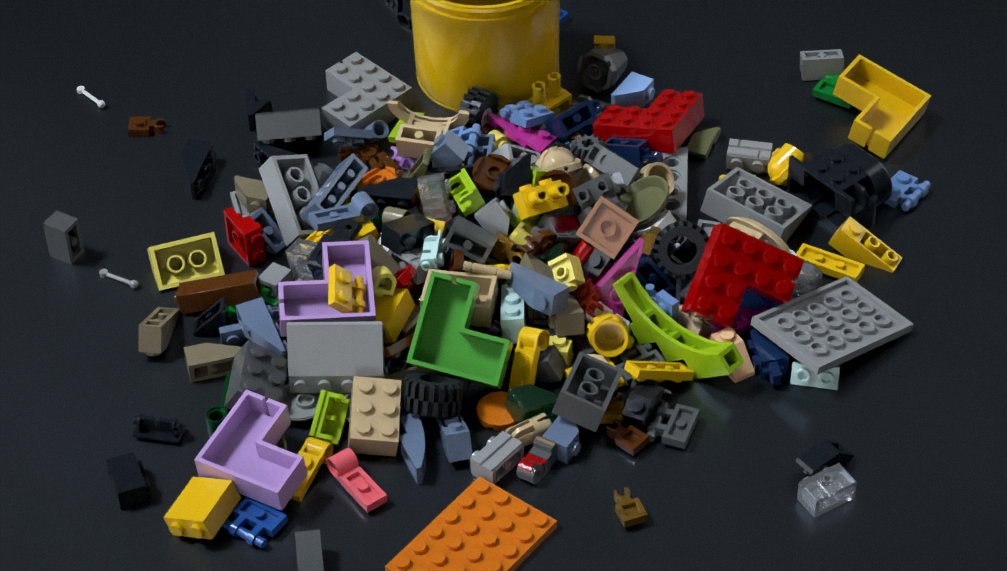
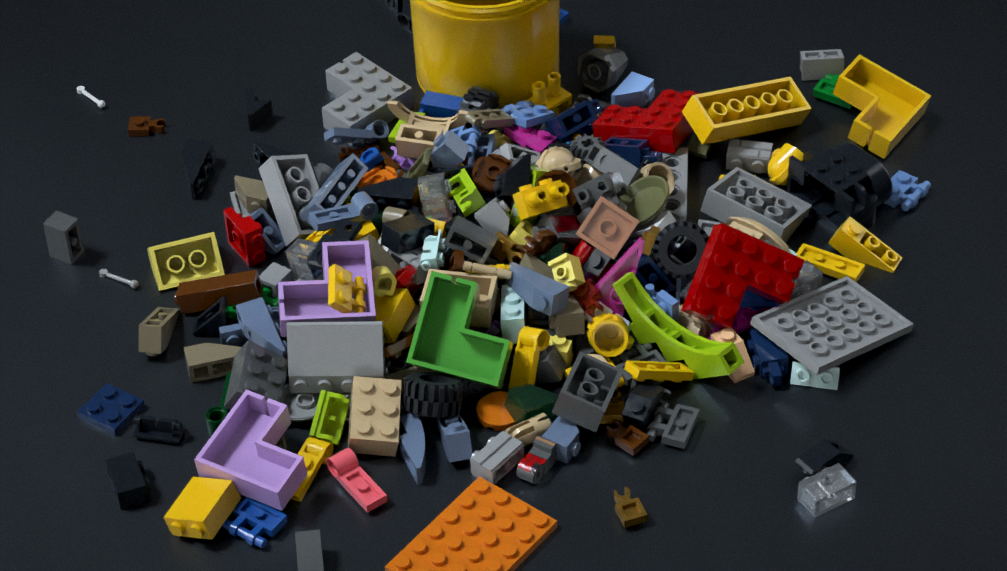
(111, 409): none -> dark blue plate
(288, 125): dark grey brick -> none
(371, 157): none -> blue tile
(439, 105): none -> blue brick
(489, 118): none -> dark tan hinge
(746, 110): none -> yellow brick

